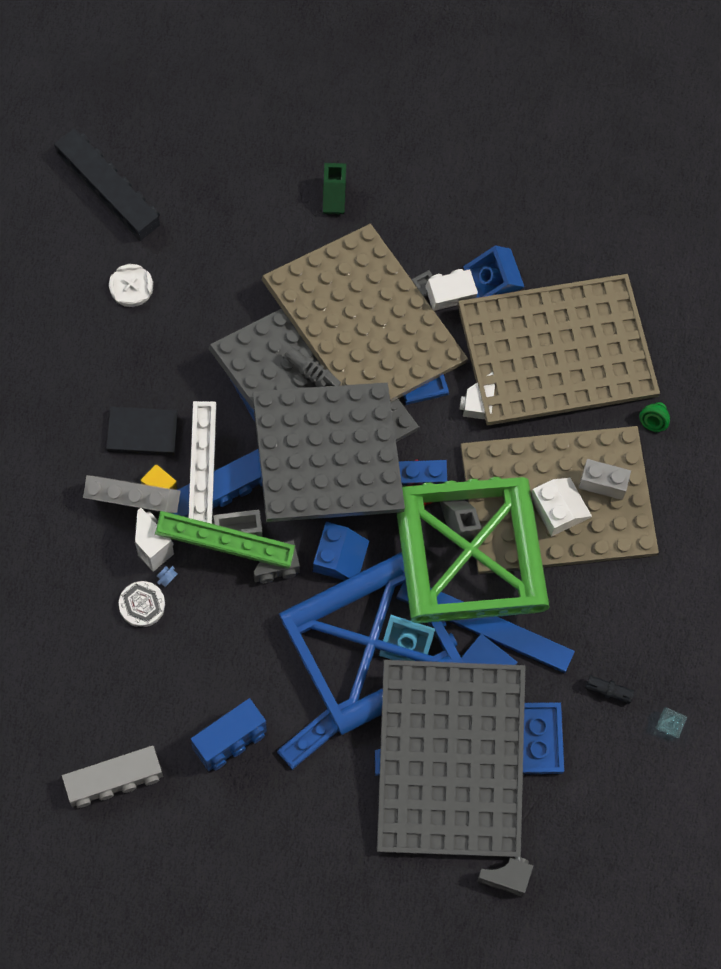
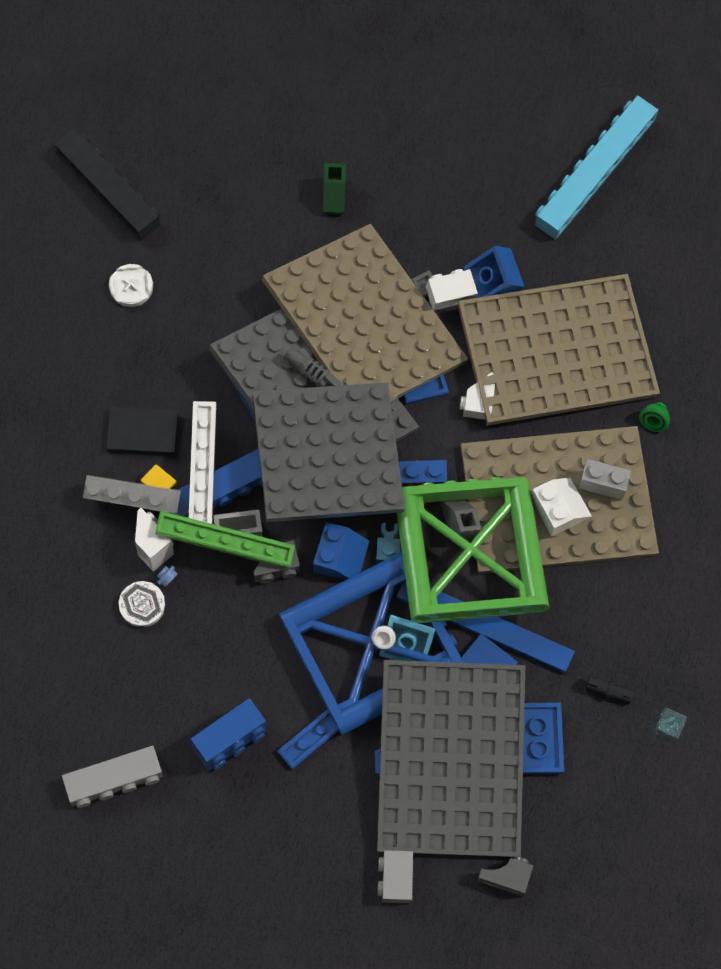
(383, 637): none -> white plate
(387, 546): none -> medium azure plate
(397, 876): none -> light grey brick
(596, 167): none -> medium azure brick

